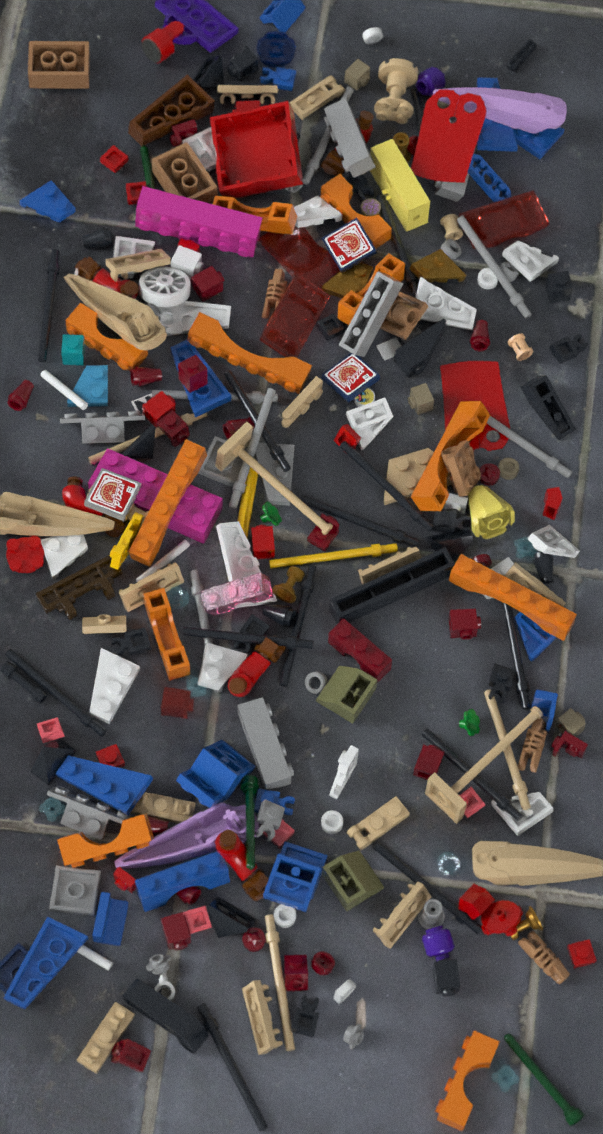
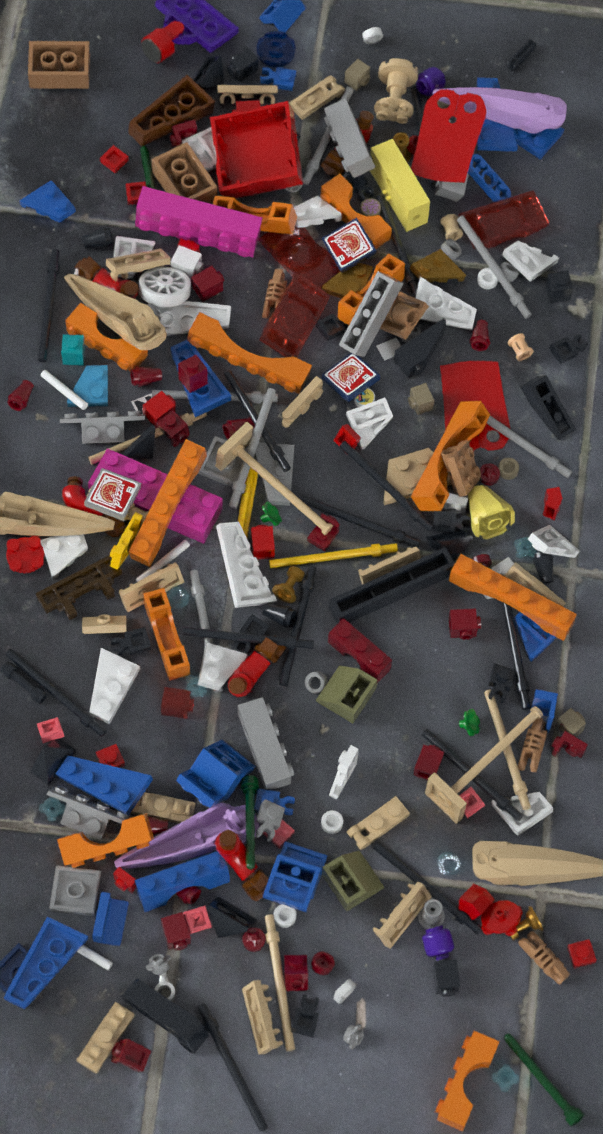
(247, 589): clear pink arch -> none

